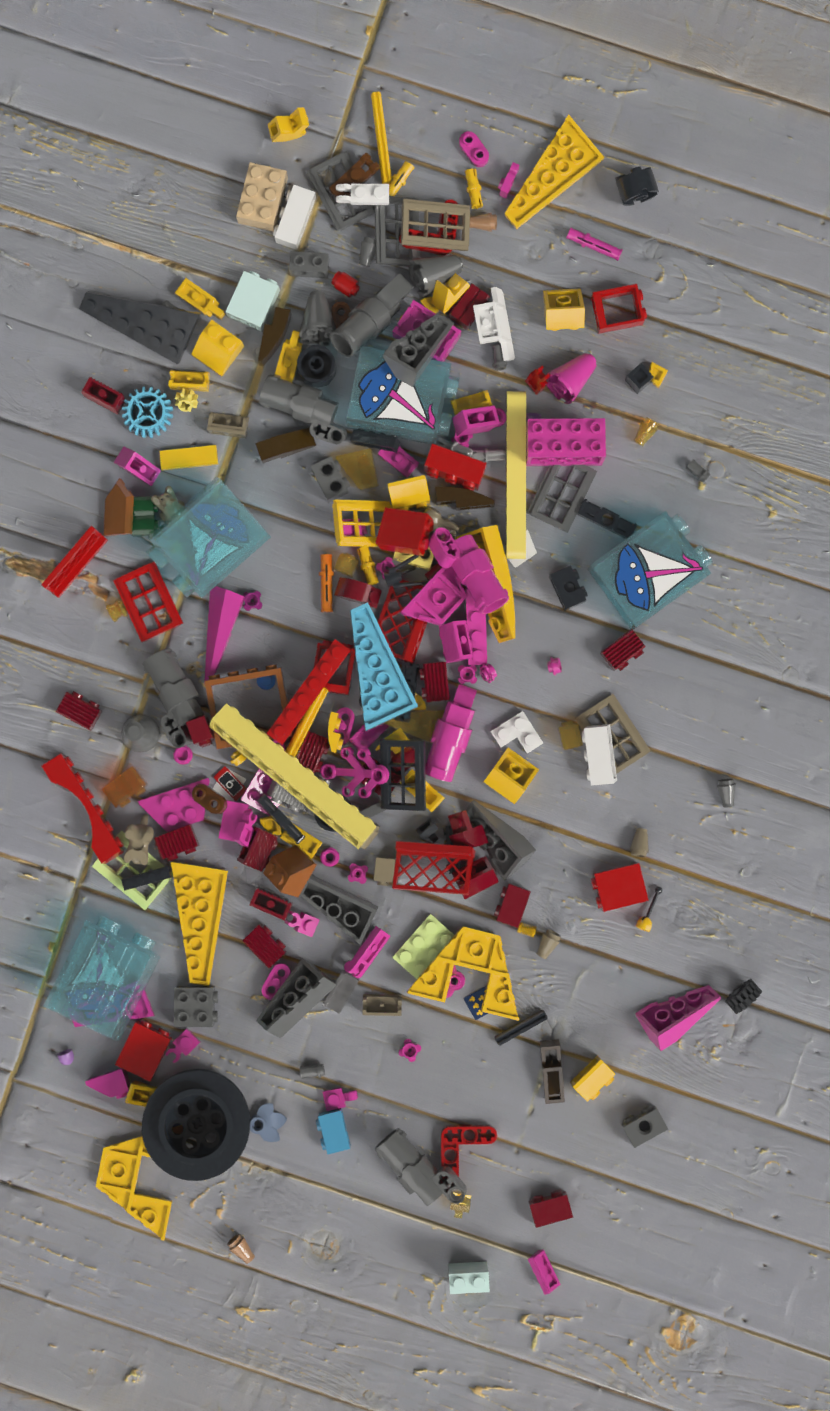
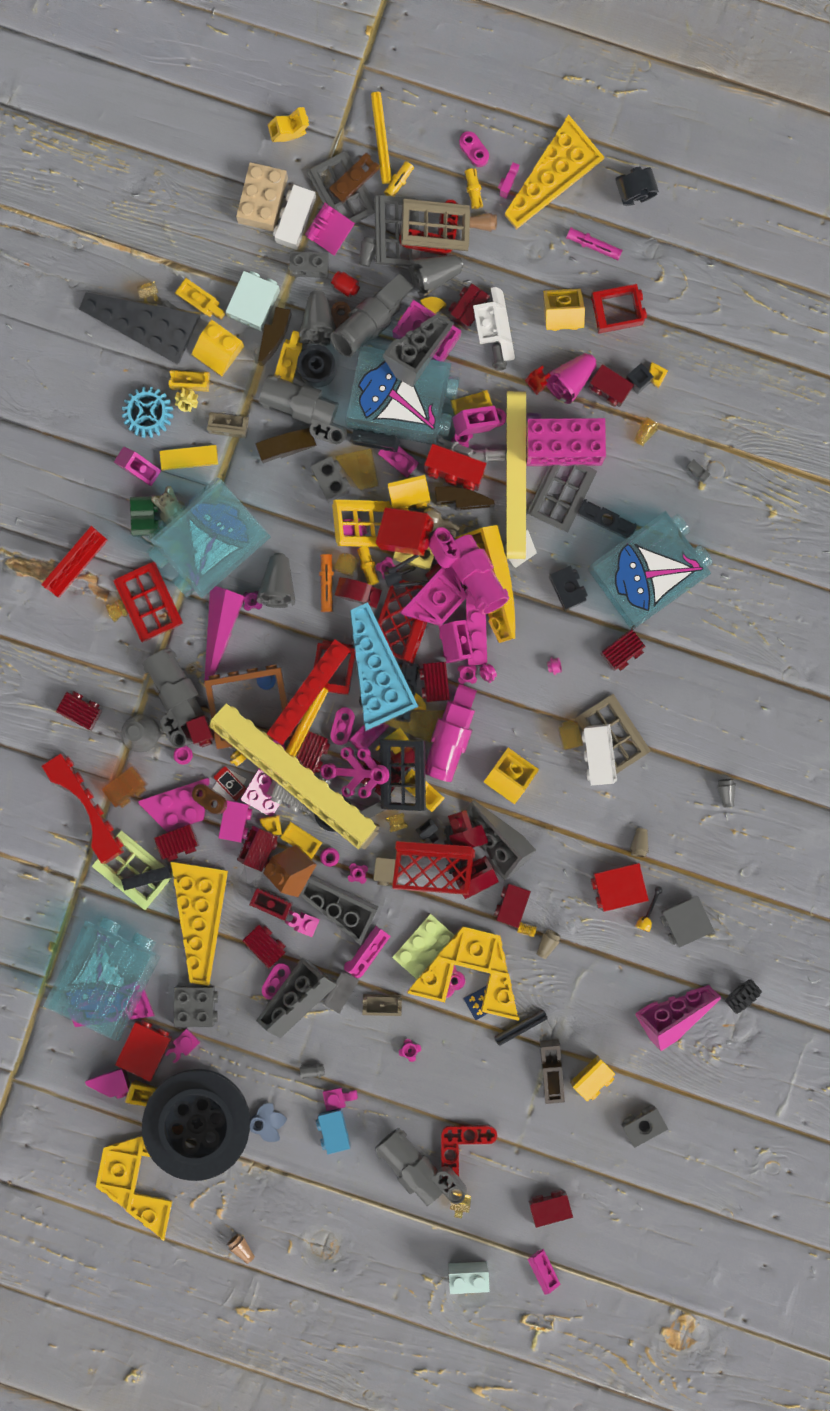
(66, 1057): medium lavender hinge -> none
(103, 395): dark red brick -> none
(118, 511): dark orange tile -> none
(139, 839): dark tan animal -> none
(147, 290): none -> clear yellow tile
(244, 829): dark pink plate -> none
(277, 583): none -> dark grey cone
(281, 819): black piece -> none
(329, 229): none -> dark pink hinge
(334, 738): yellow slope -> none
(364, 194): white hinge -> none
(396, 822): none -> clear yellow wheel
(446, 295): yellow slope -> none
(519, 728): white plate -> none
(610, 386): none -> dark red brick
(686, 921): none -> dark grey brick

